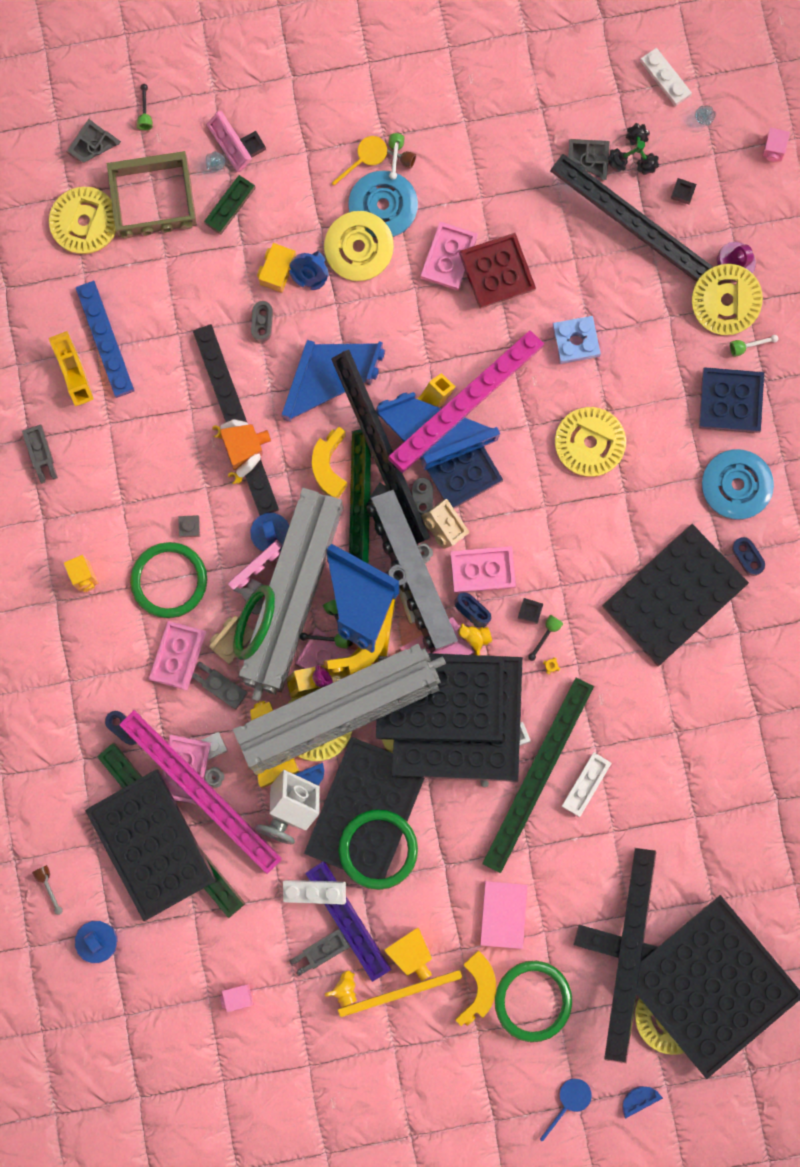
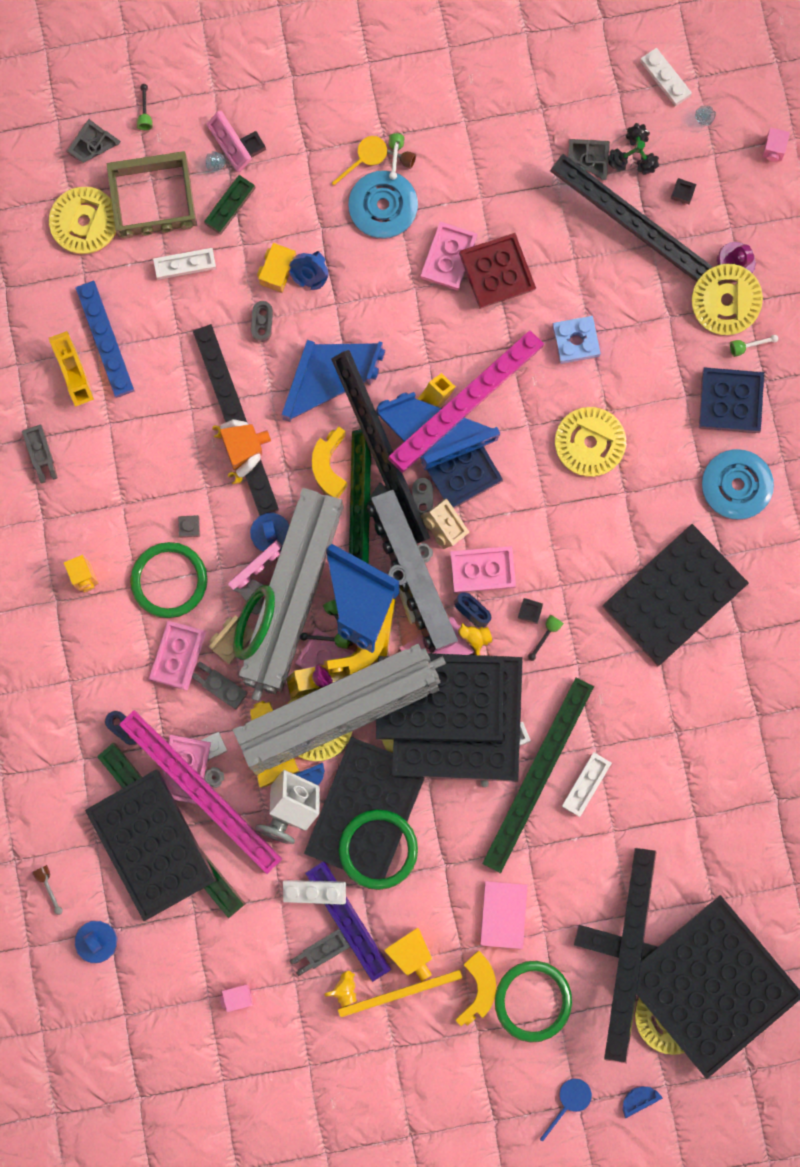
(184, 263): none -> white plate
(366, 263): light yellow piece -> none
(551, 665): yellow piece -> none
(750, 556): dark blue plate -> none

